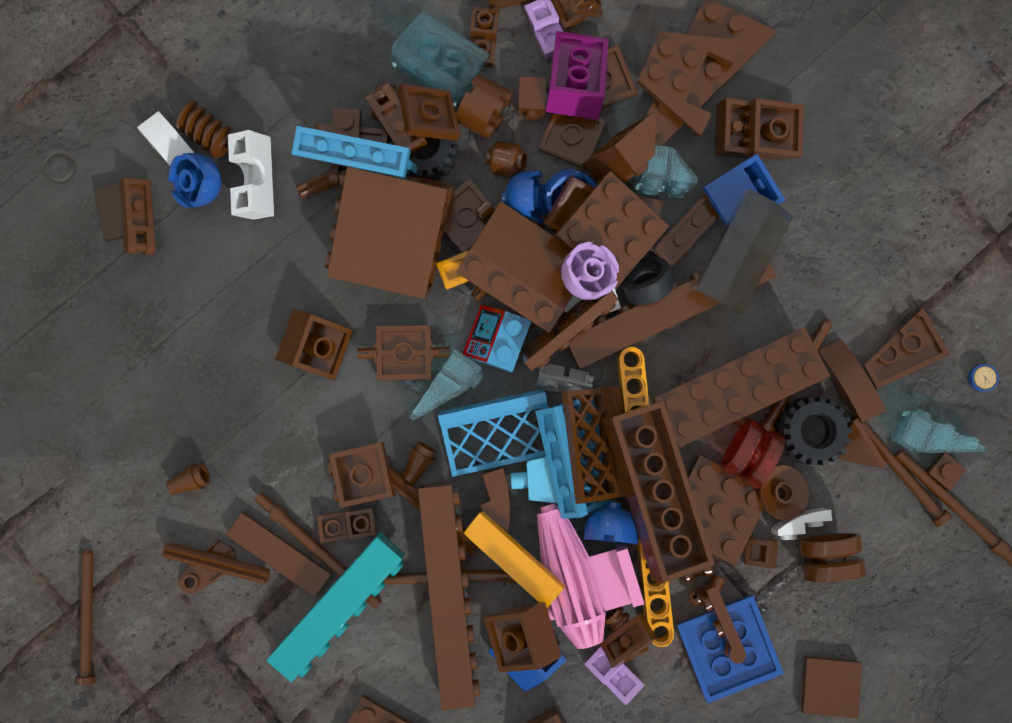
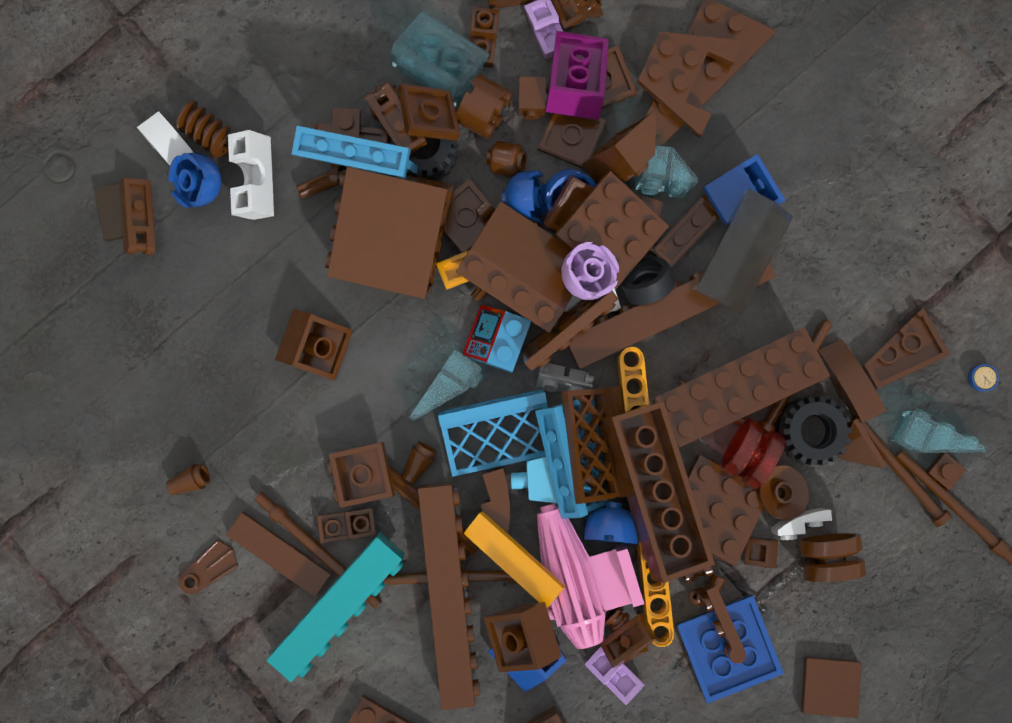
(85, 676): reddish brown bar -> none
(216, 563): reddish brown axle -> none
(403, 352): reddish brown plate -> none
(759, 128): reddish brown slope -> none

